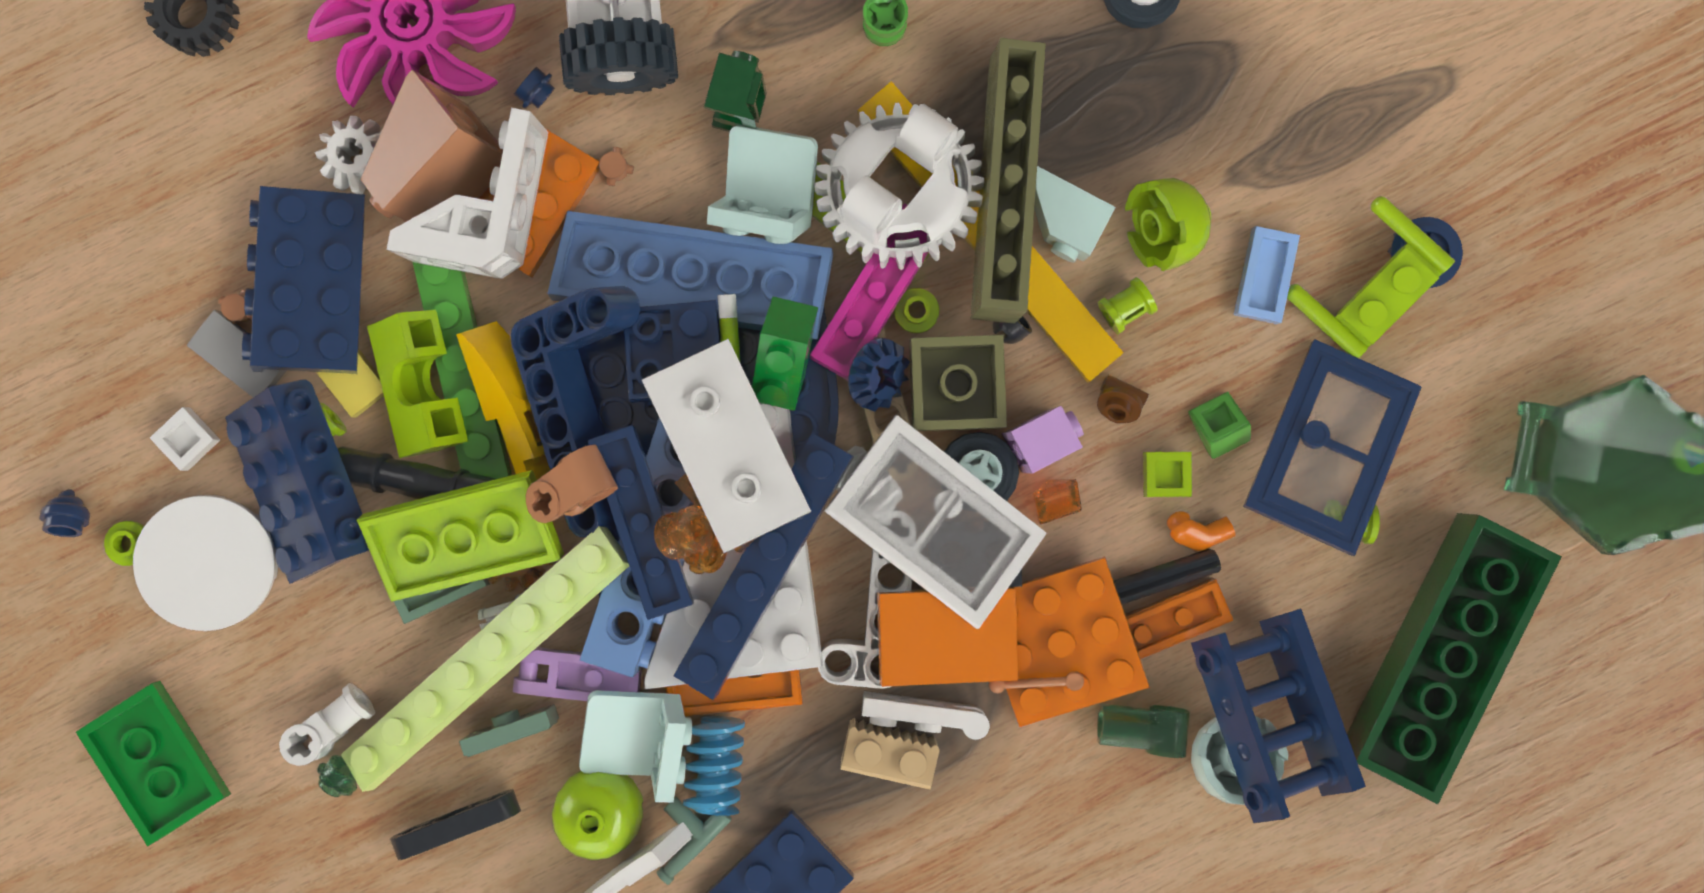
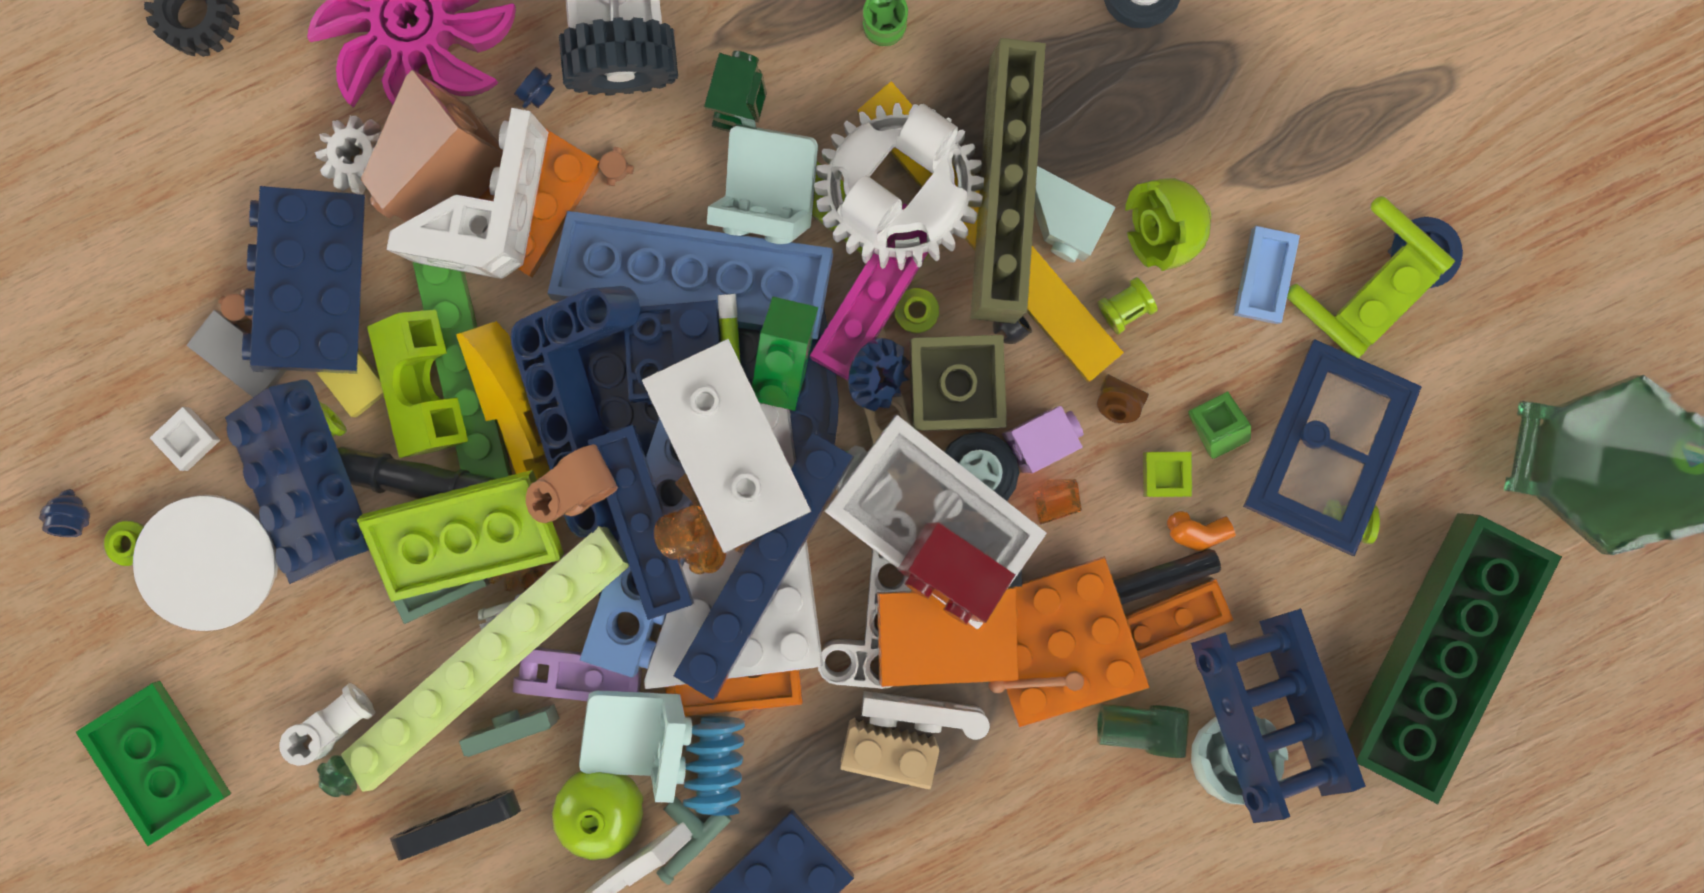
(955, 573): none -> dark red brick

